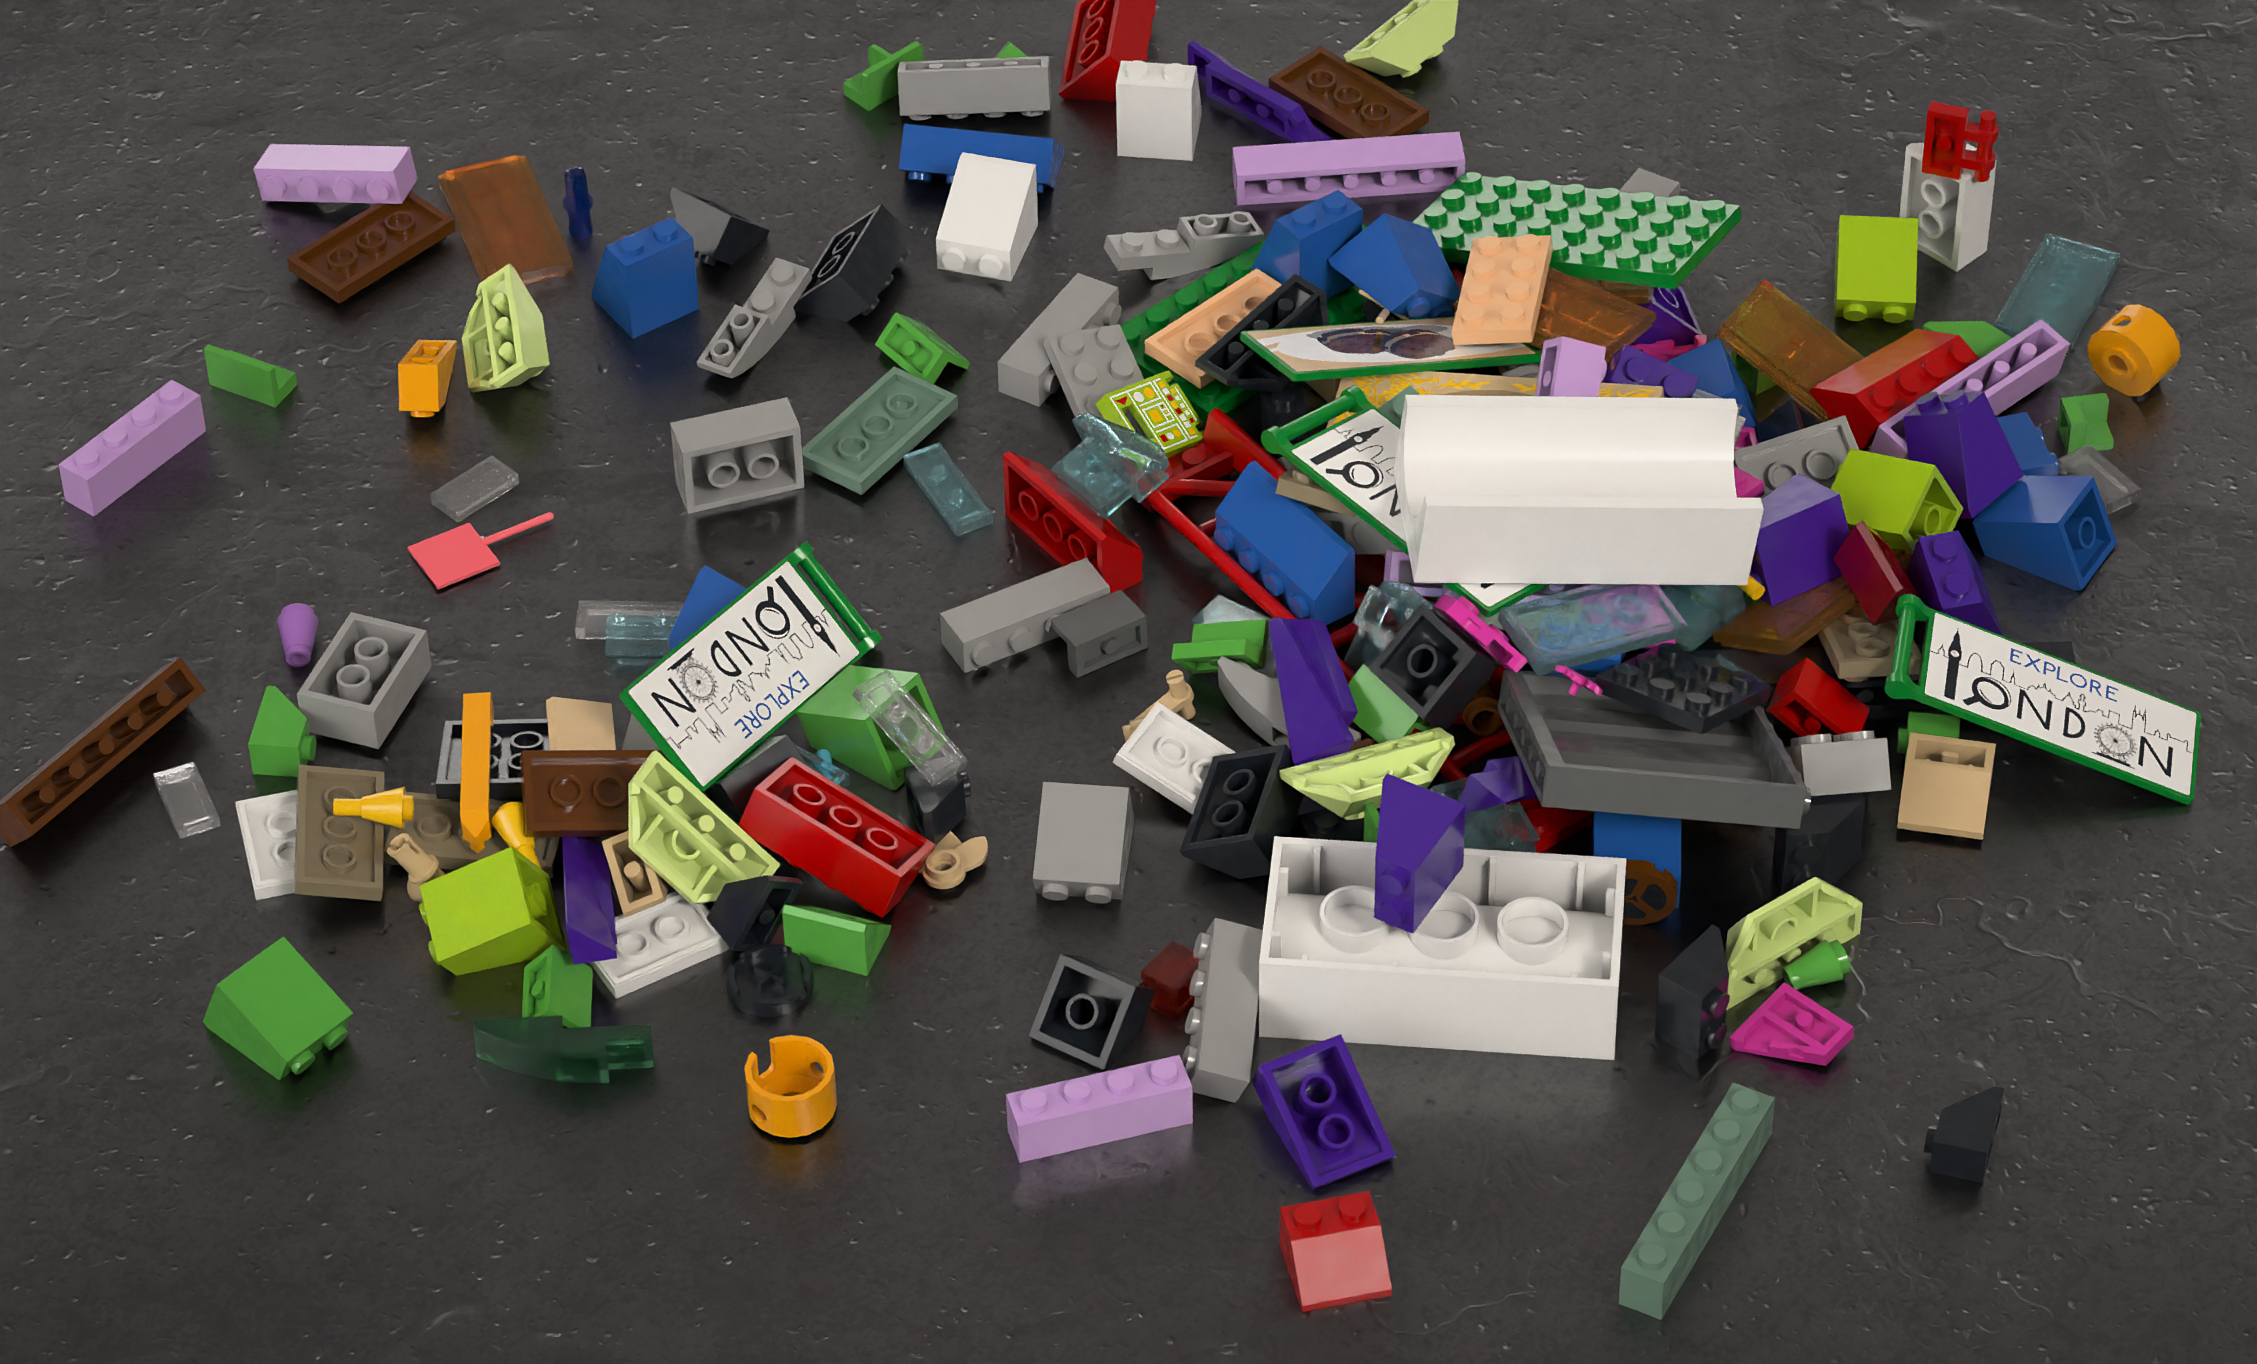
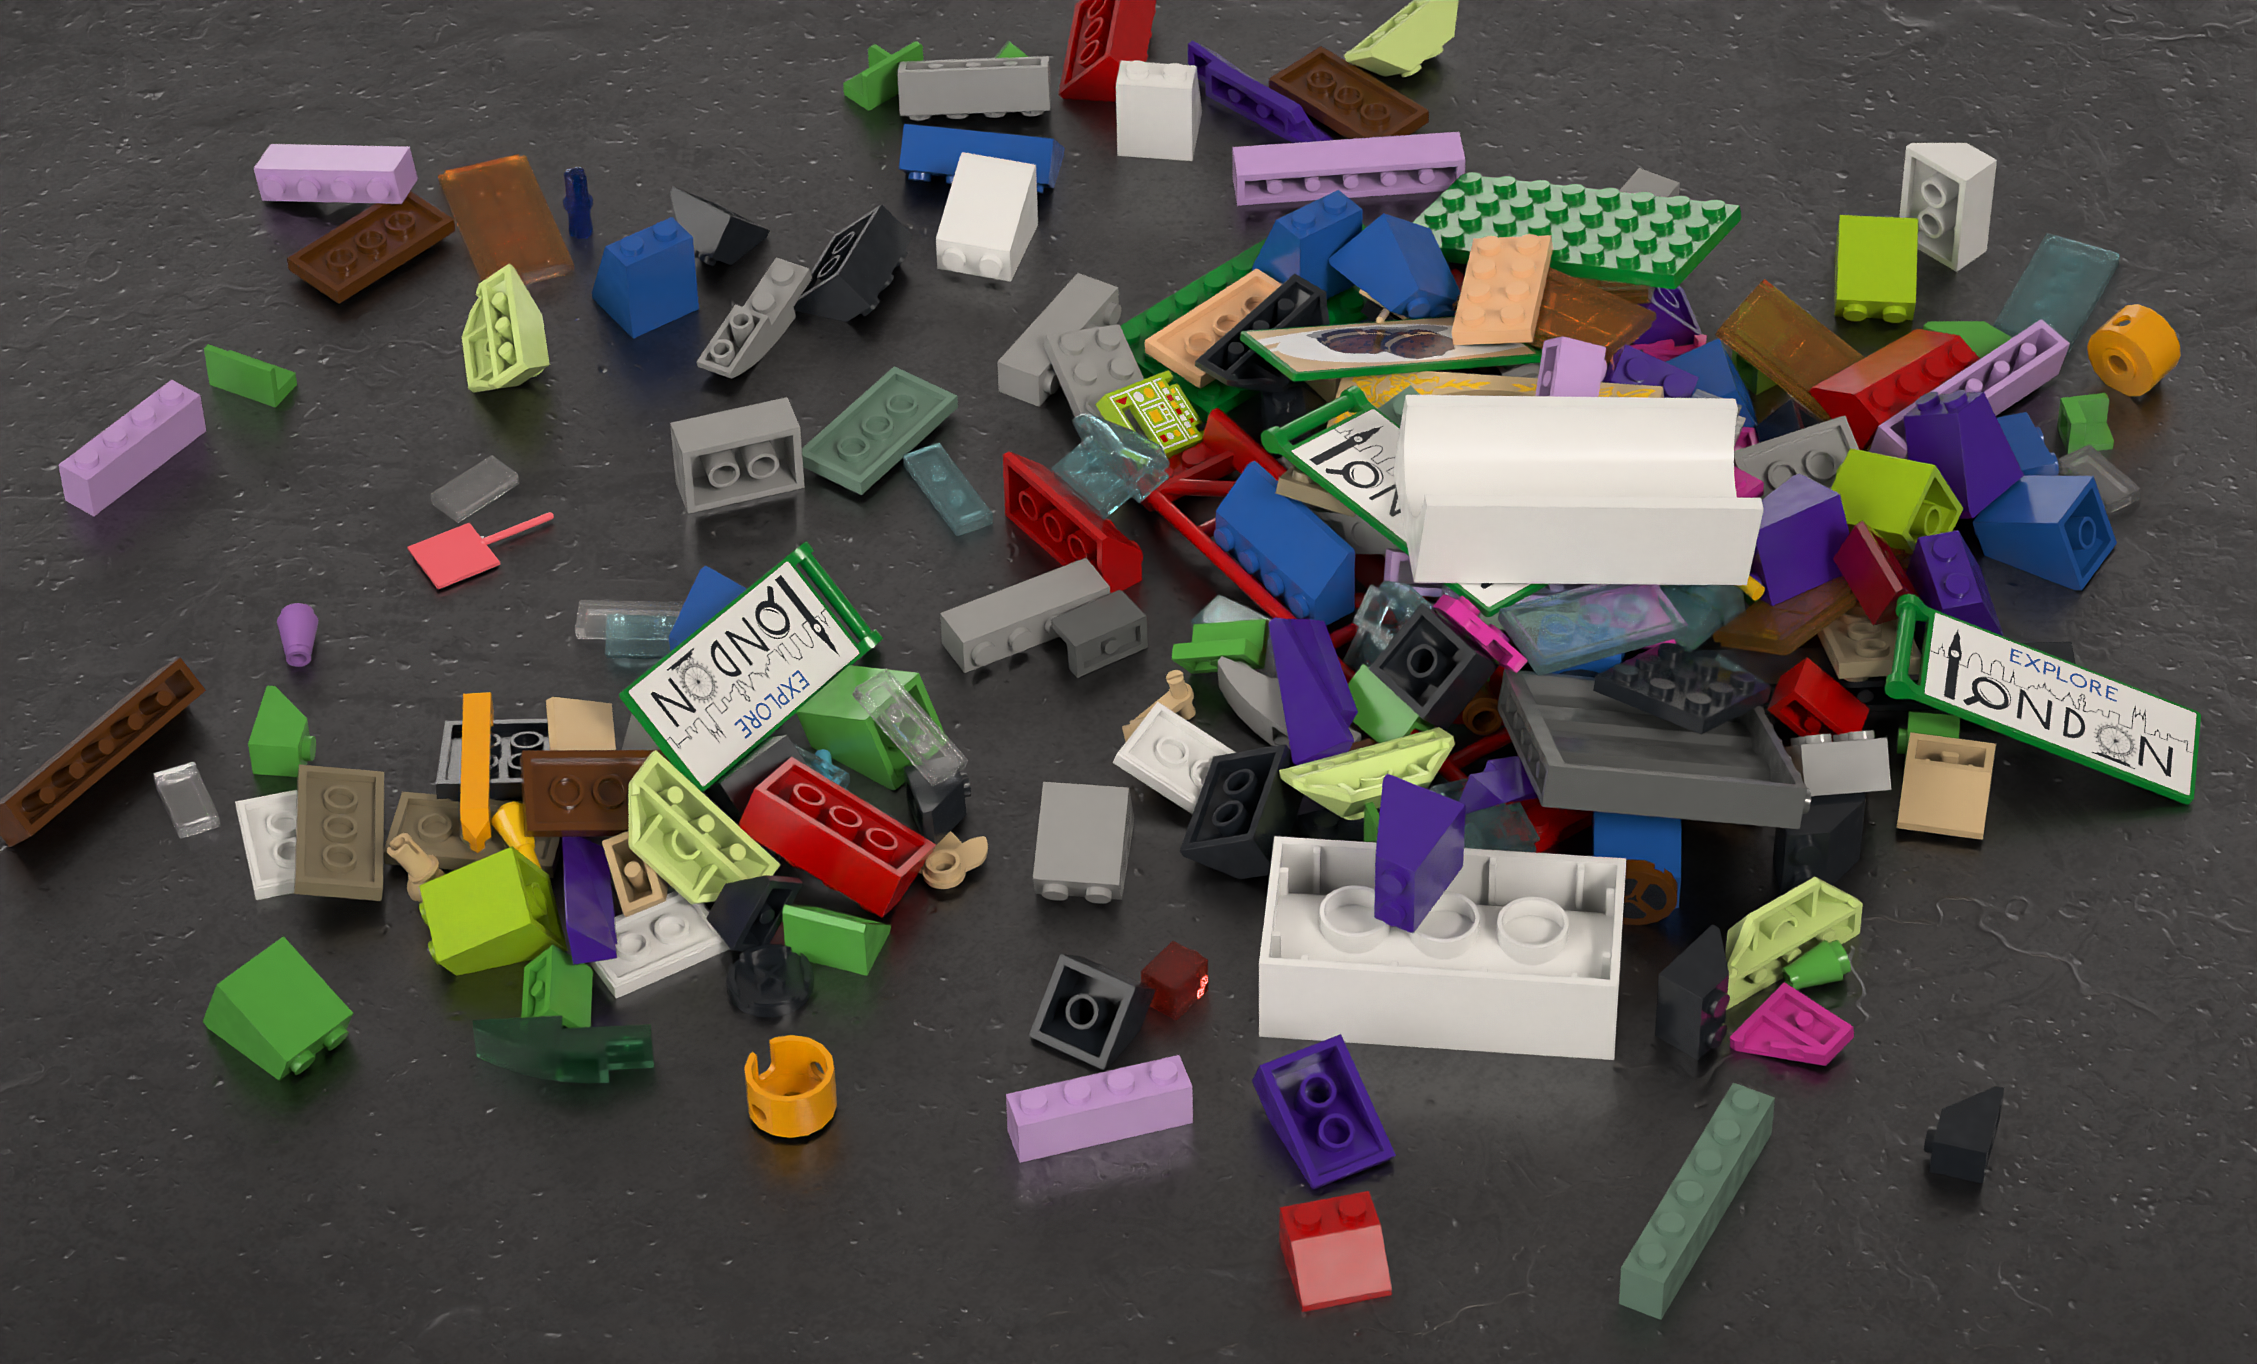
(364, 680): light grey brick -> none
(386, 807): yellow cone -> none
(426, 376): light orange slope -> none
(917, 348): bright green panel -> none
(1194, 246): light grey slope -> none
(1223, 1010): light grey brick -> none
(1578, 681): dark pink plant -> none
(1946, 140): red plate -> none

